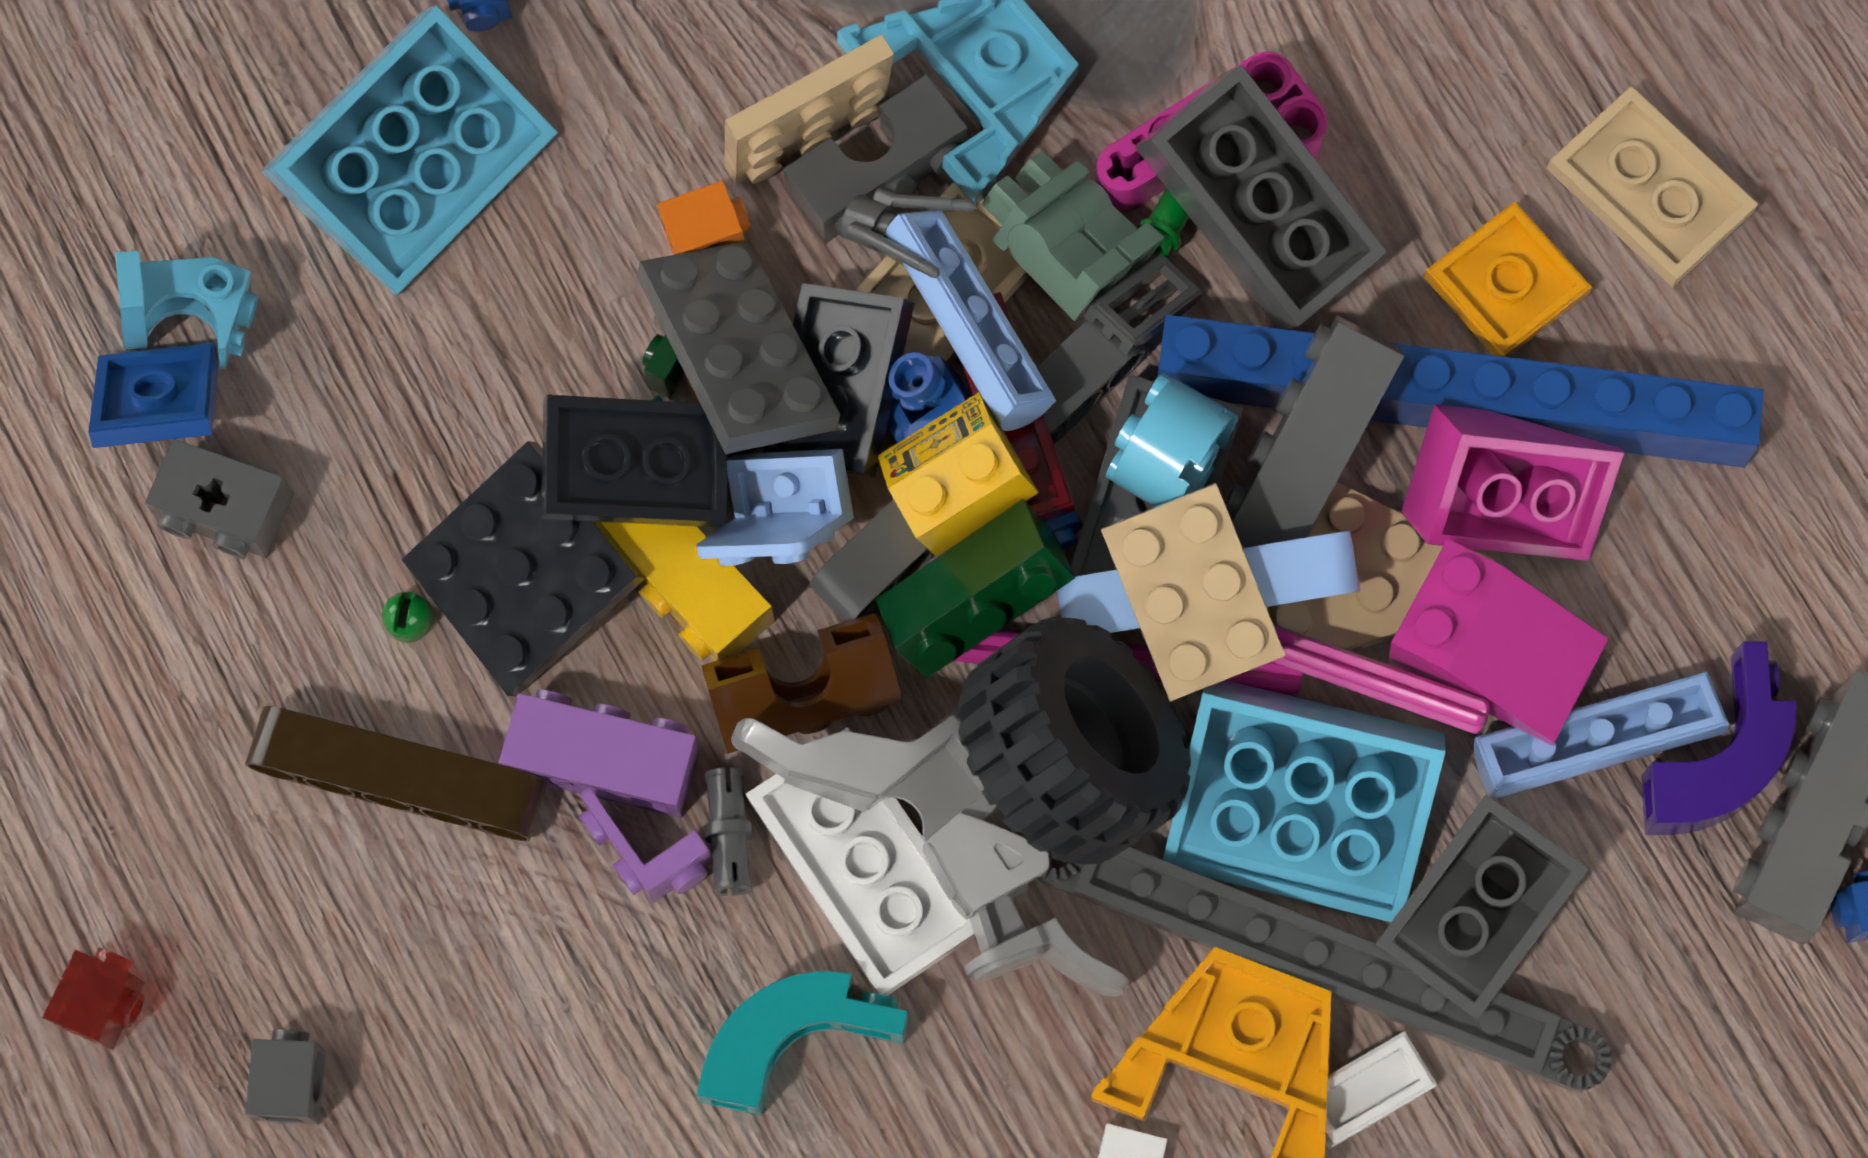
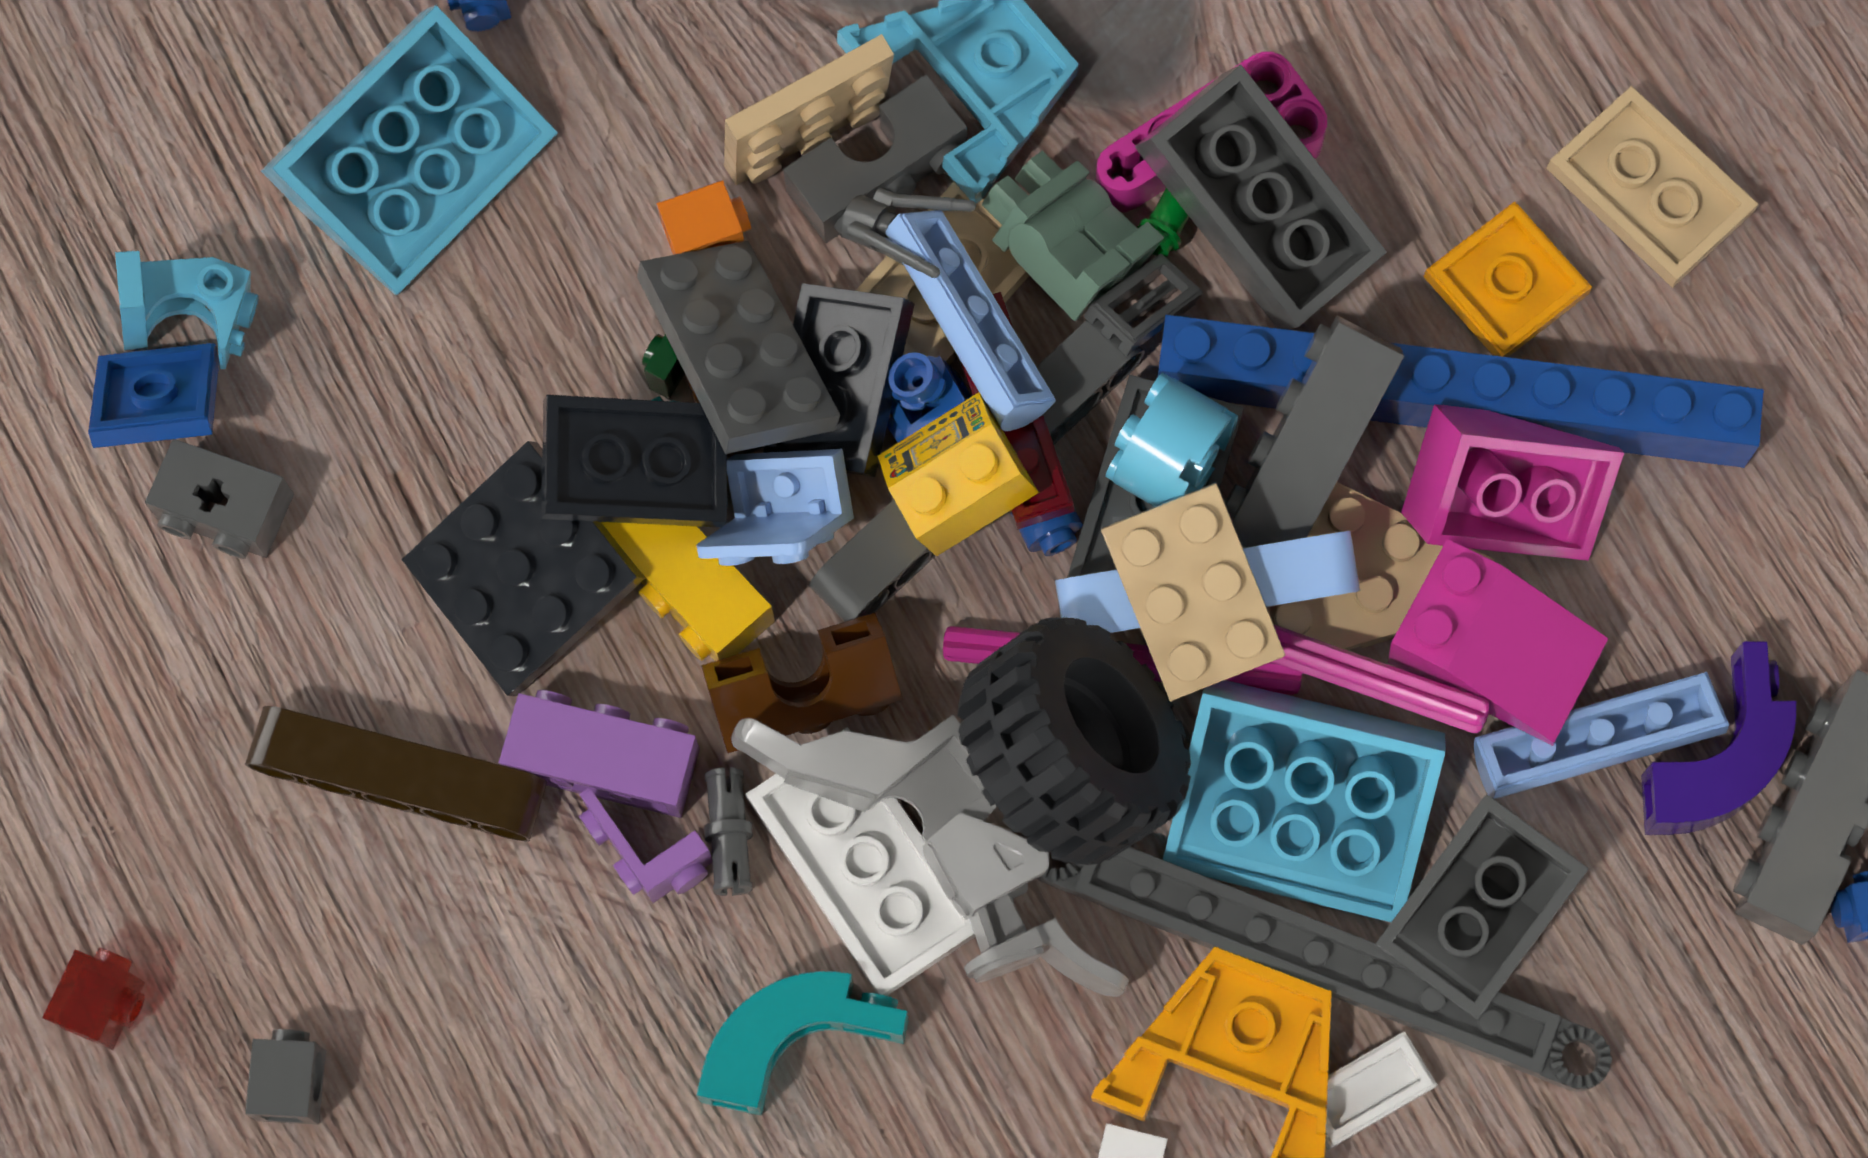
(418, 618): green hinge -> none
(974, 589): dark green brick -> none

